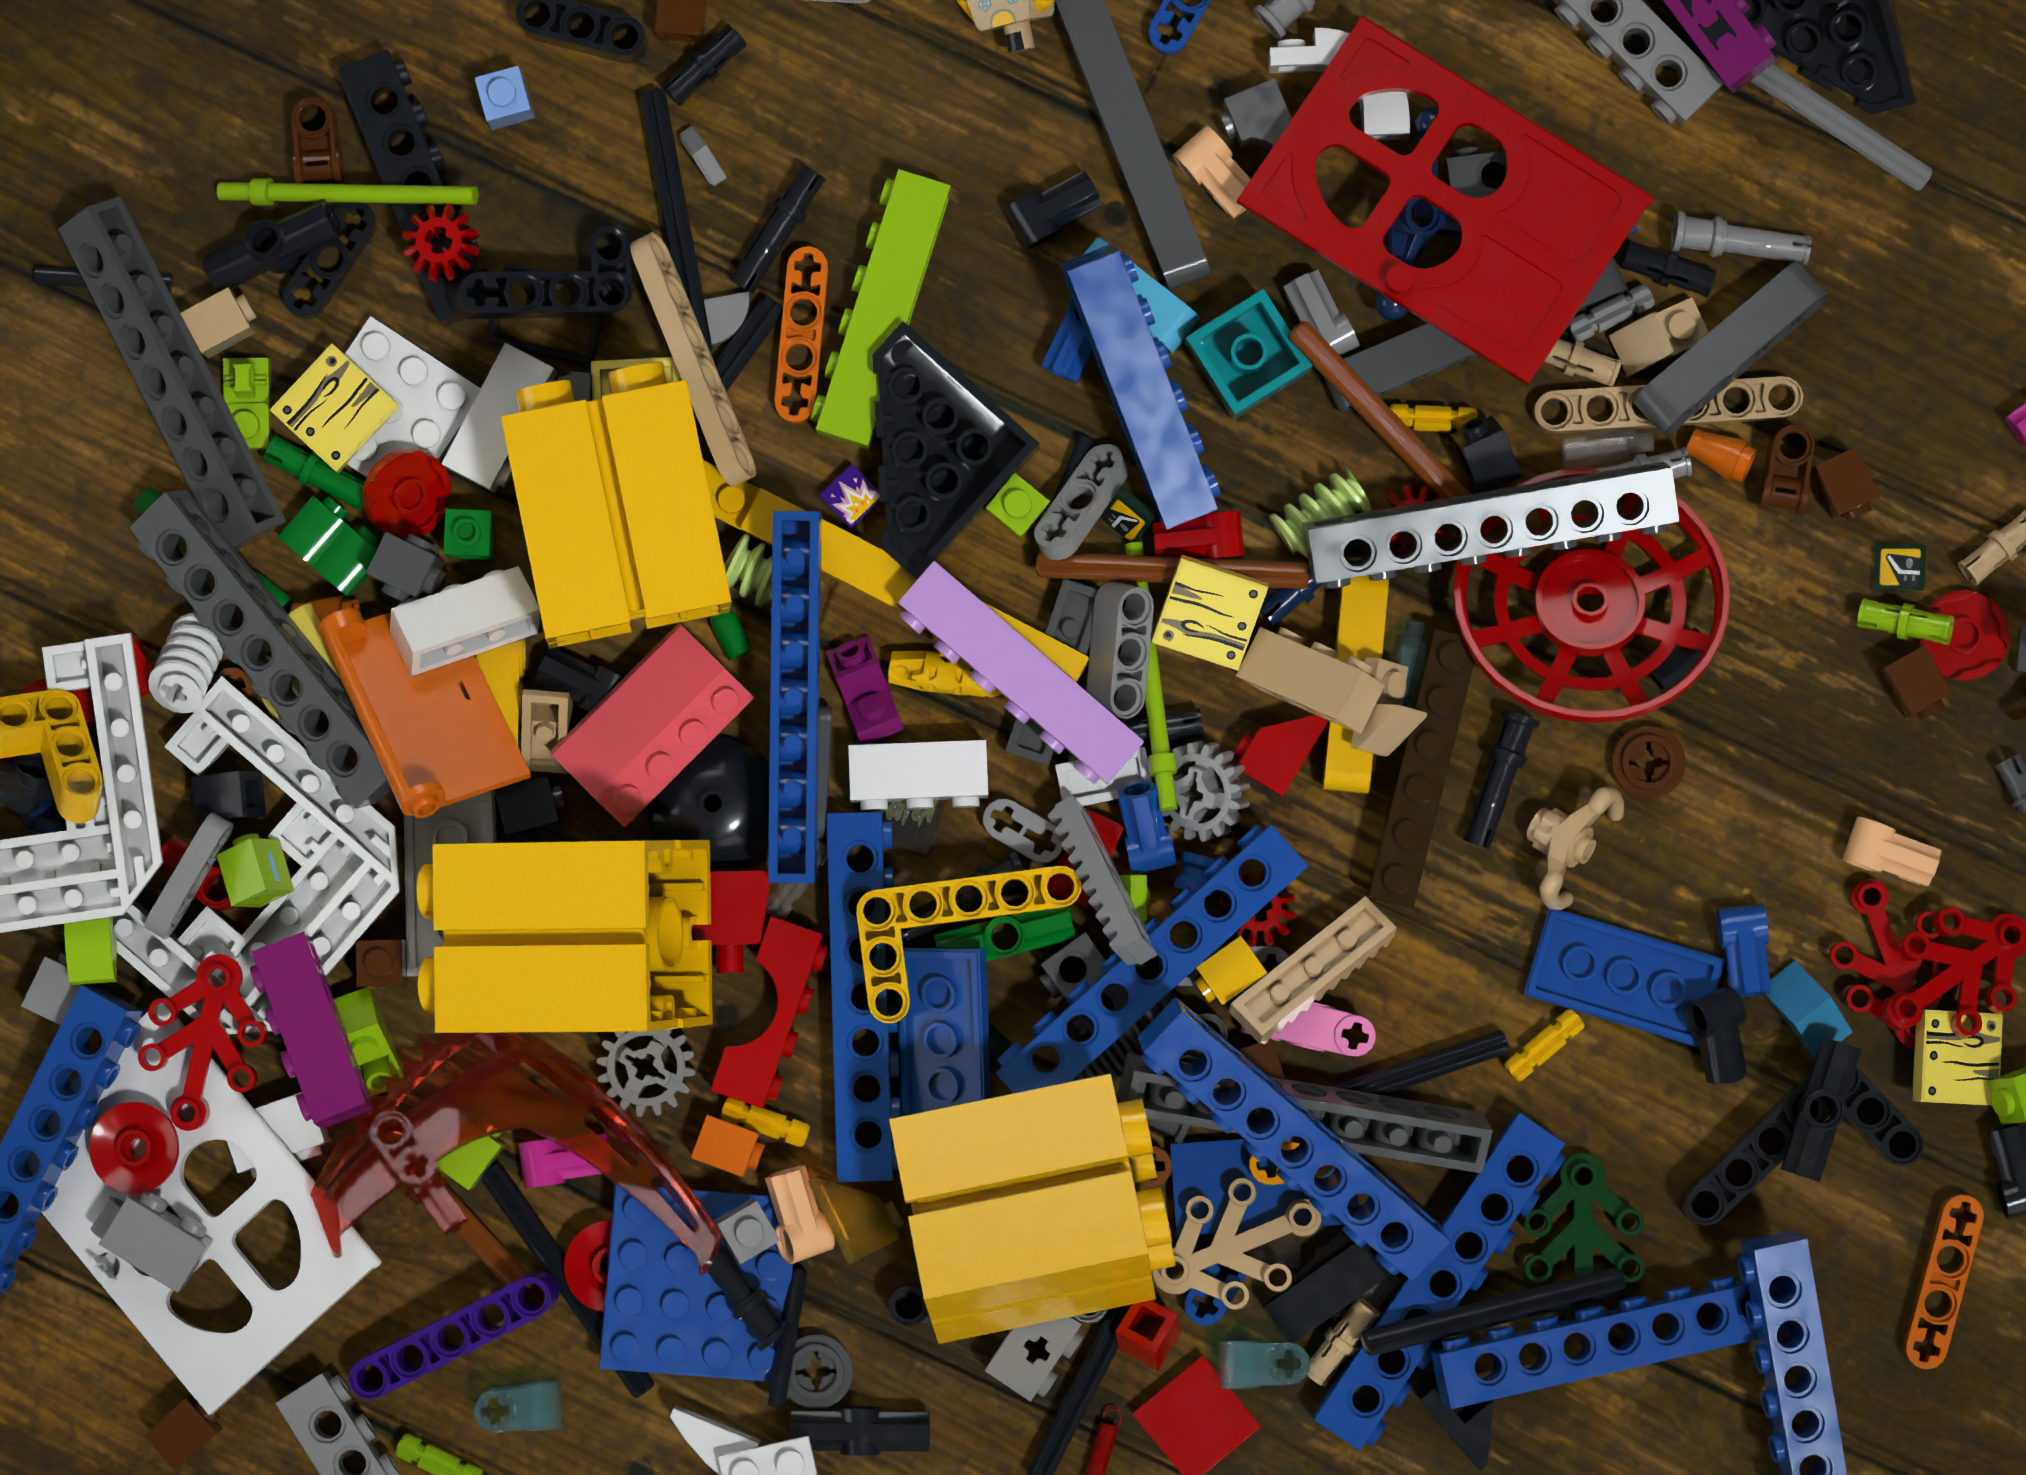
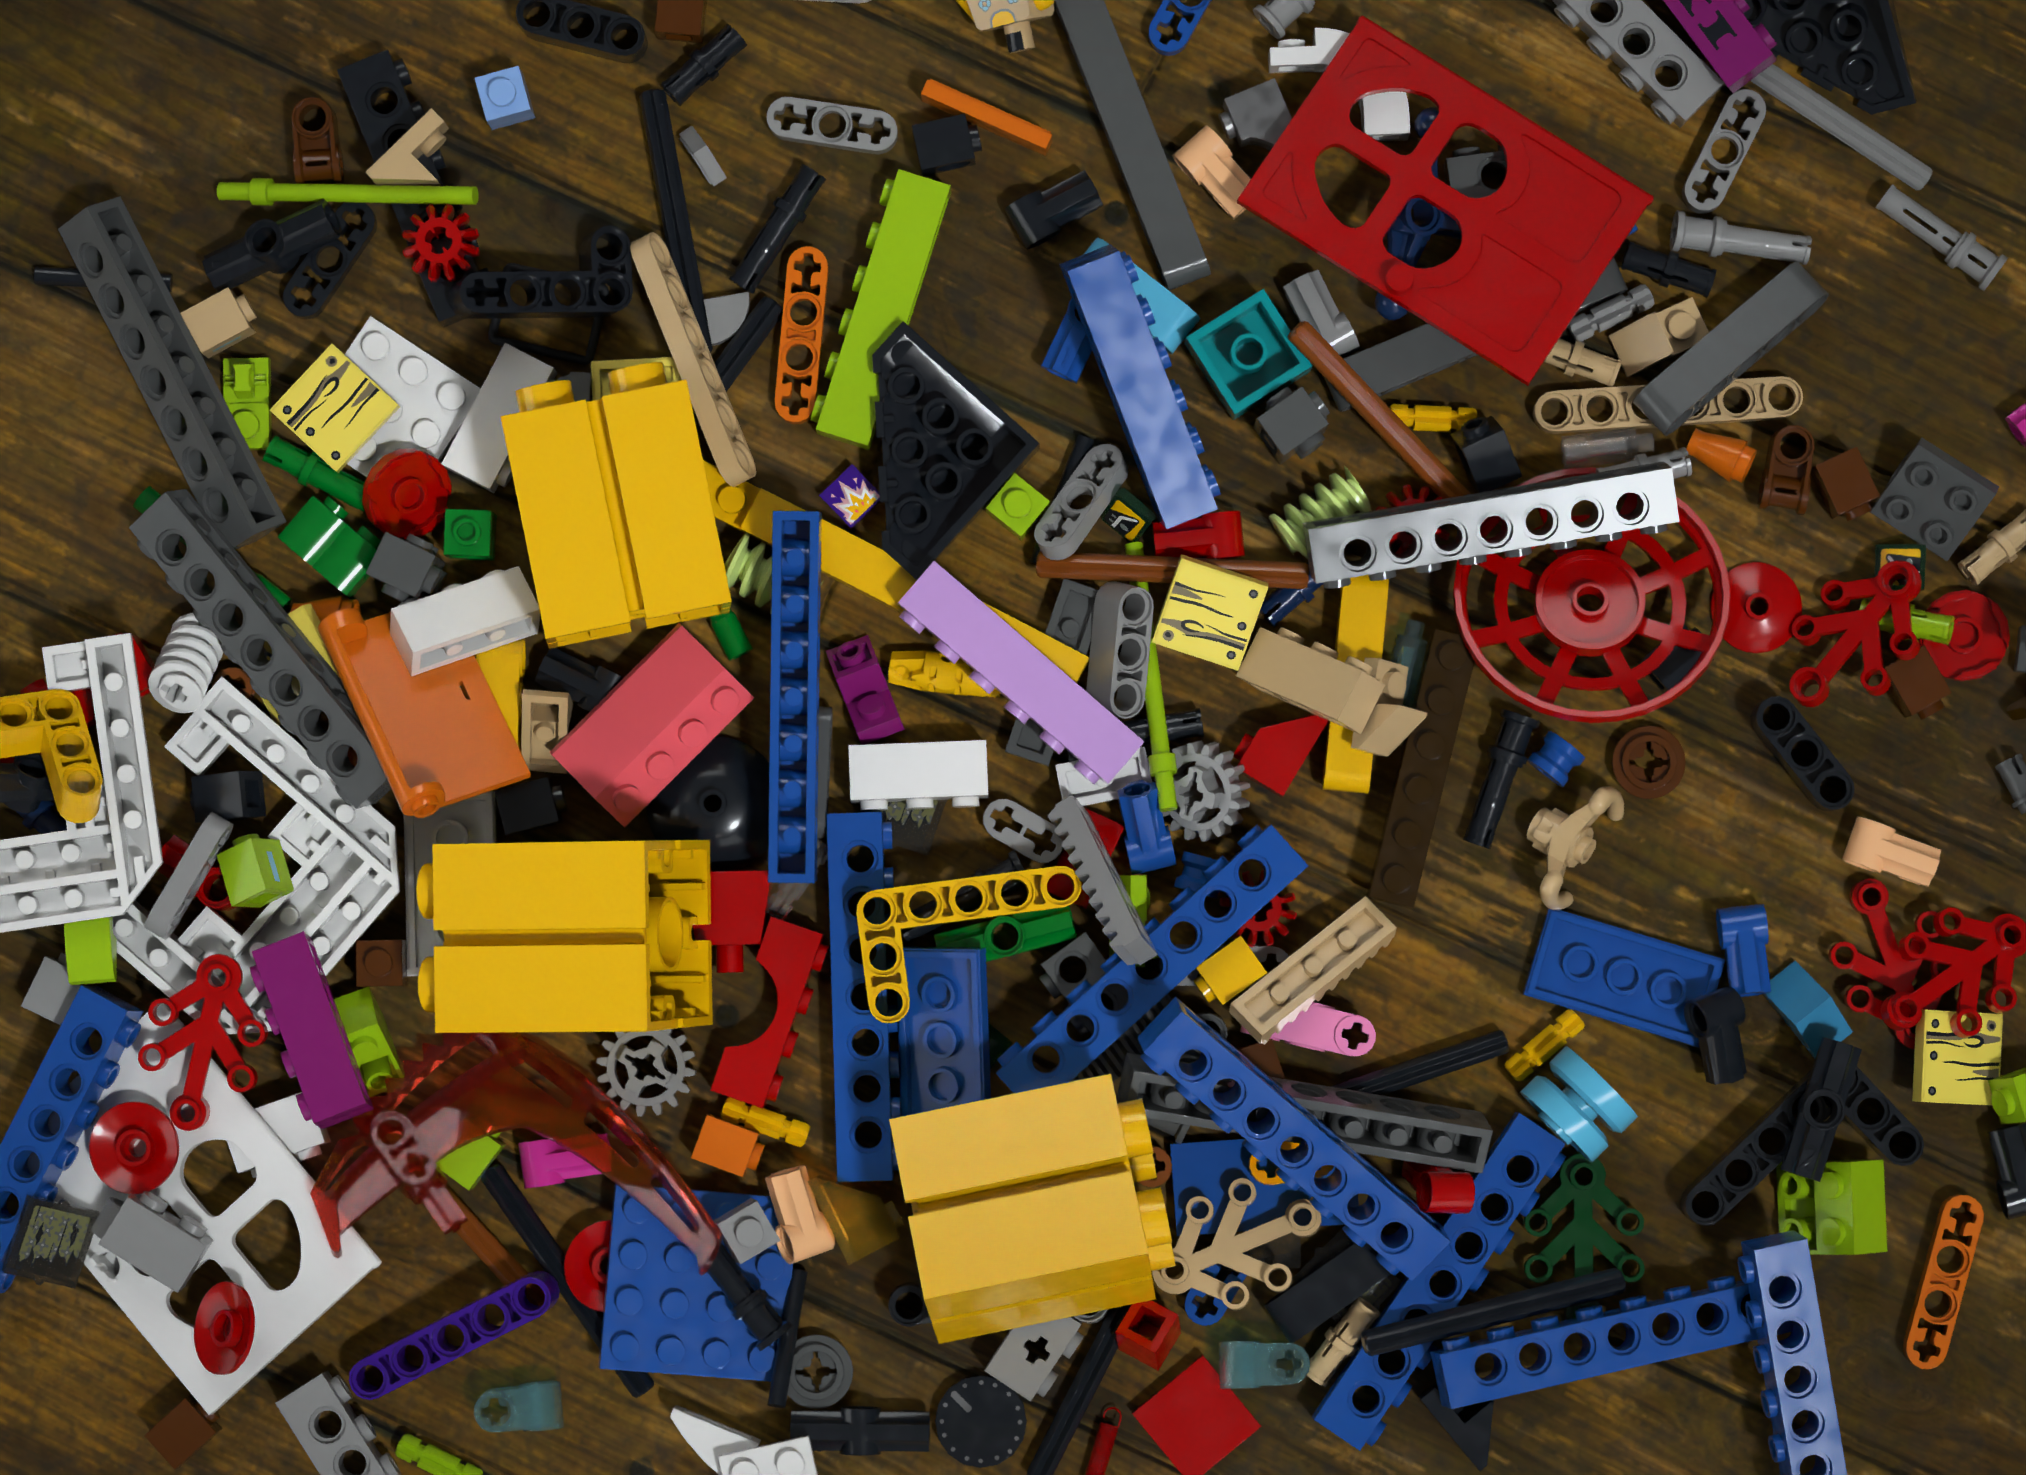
(50, 1241): none -> piece
(224, 1328): none -> red dish
(400, 162): none -> tan slope
(797, 130): none -> light grey beam
(946, 144): none -> black brick
(980, 1421): none -> black tile
(987, 116): none -> orange tile
(1293, 424): none -> dark grey brick
(1440, 1188): none -> red piece
(1556, 758): none -> blue wheel
(1582, 1100): none -> medium azure wheel
(1728, 116): none -> light grey beam
(1783, 605): none -> red dish
(1823, 762): none -> black beam
(1838, 1213): none -> lime slope
(1859, 628): none -> red plant
(1893, 205): none -> light grey pin
(1934, 498): none -> dark grey plate

